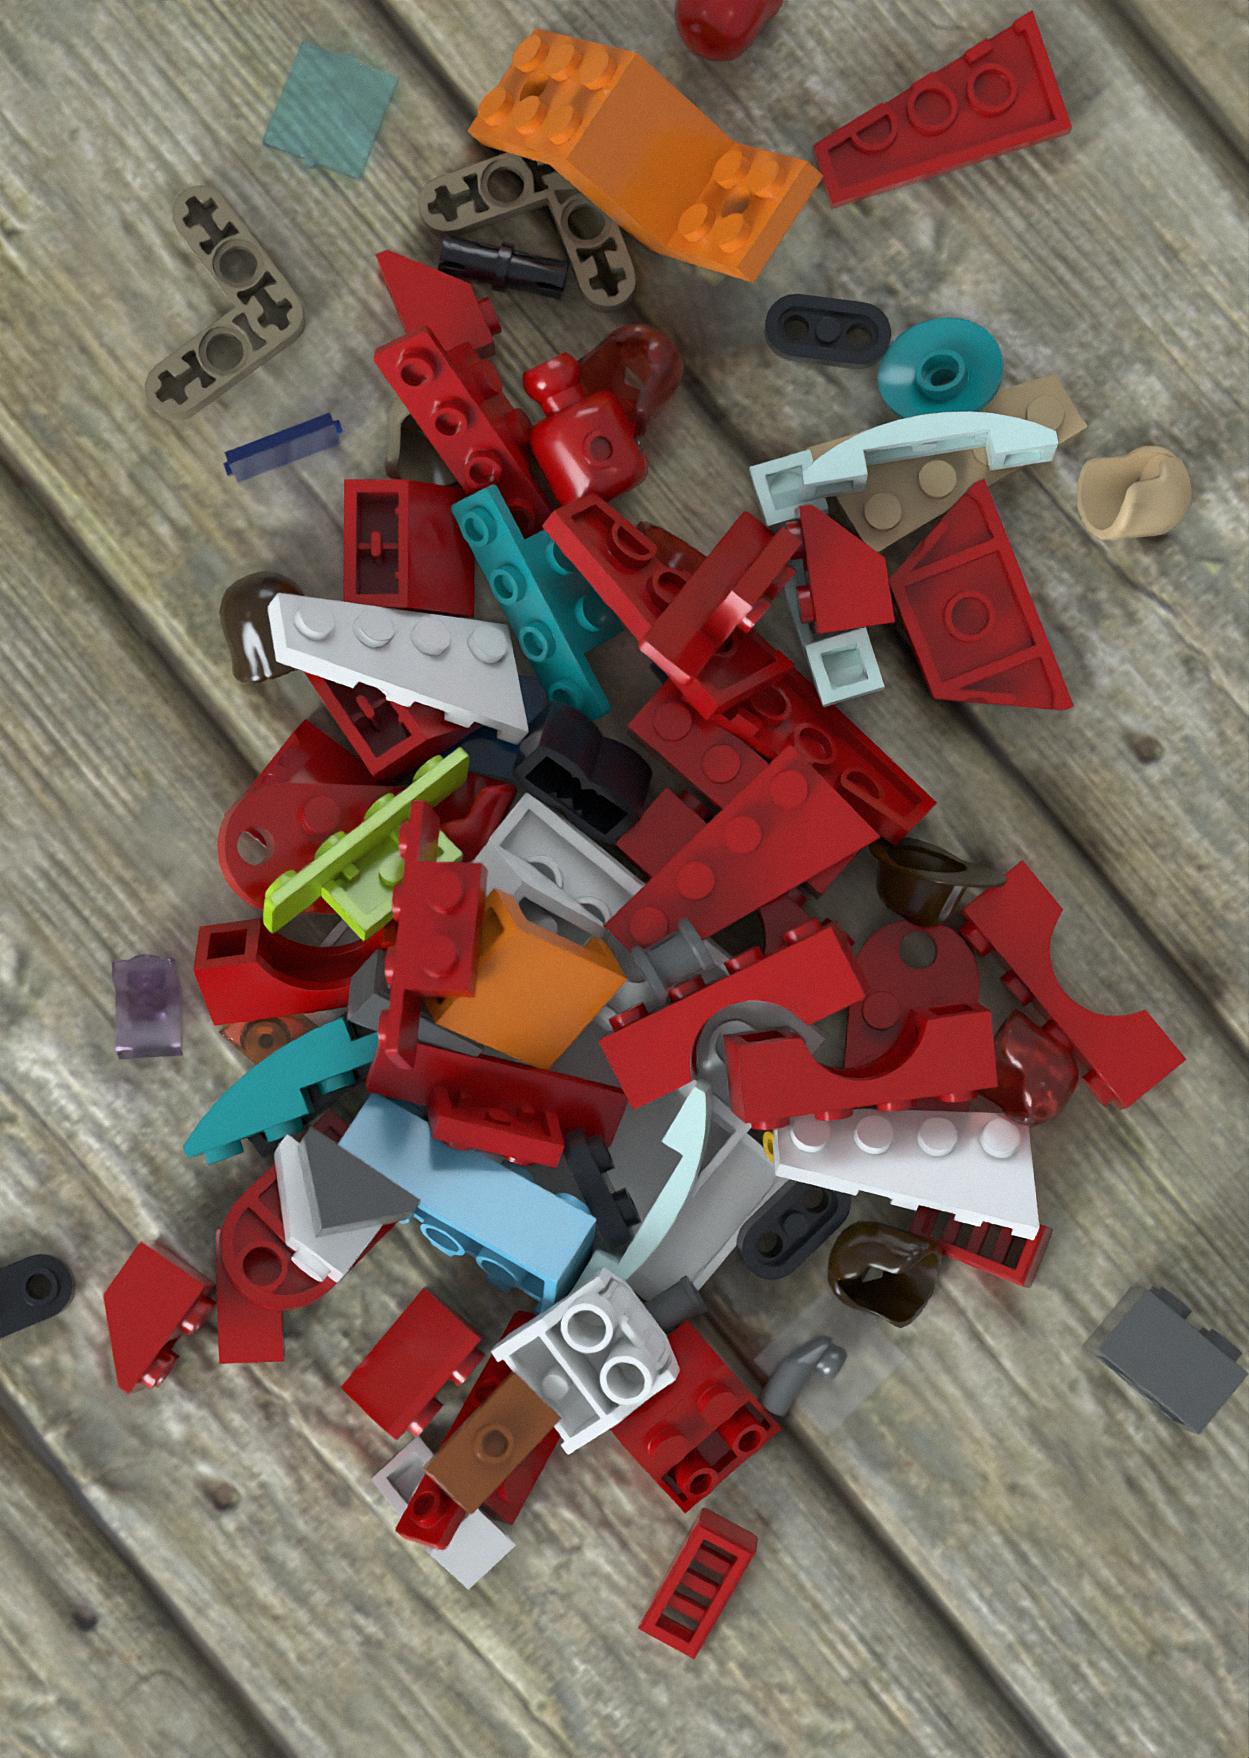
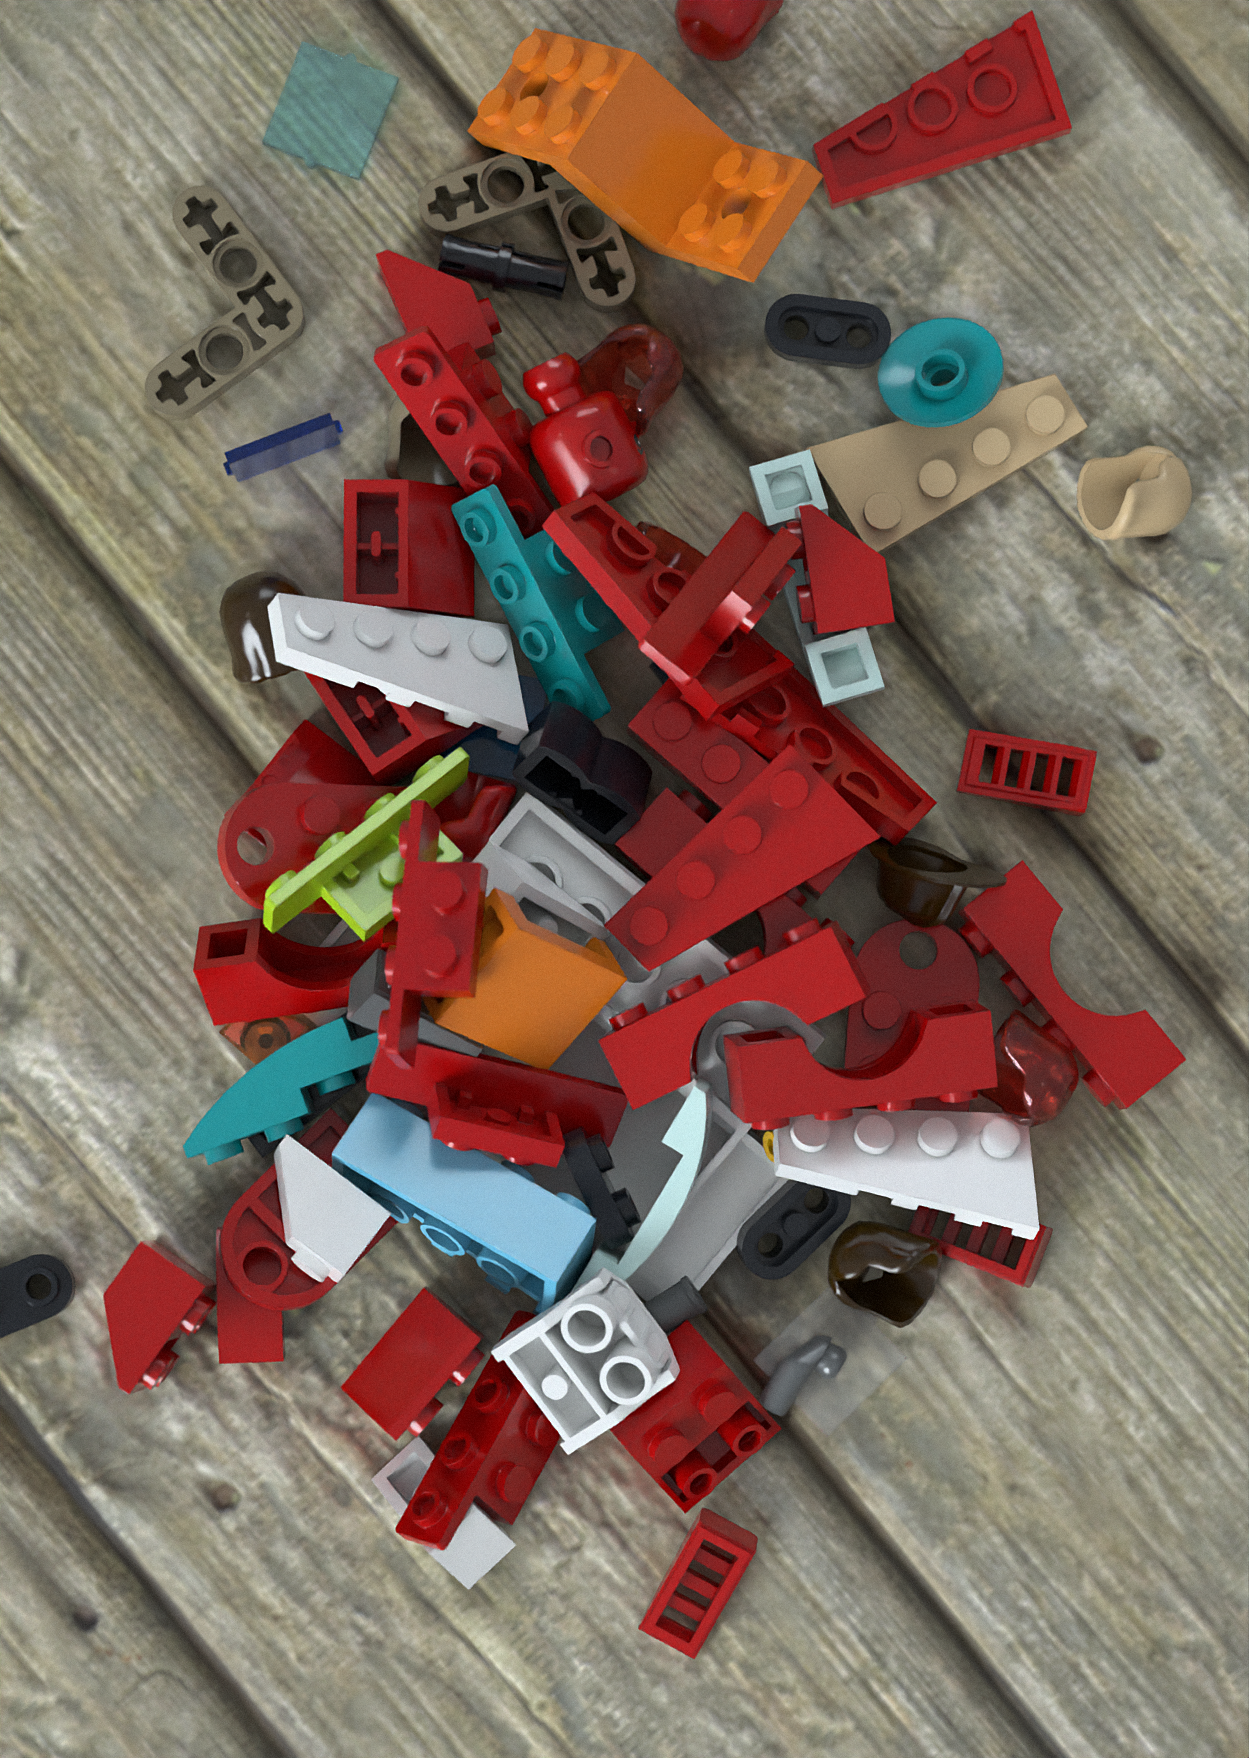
(148, 1007): clear purple bracket -> none
(346, 1191): dark grey slope -> none
(491, 1443): dark orange plate -> none
(673, 958): dark grey bush -> none
(974, 613): red wing -> none
(1006, 440): light aqua slope -> none
(1056, 754): none -> red slope
(1166, 1358): dark grey brick -> none

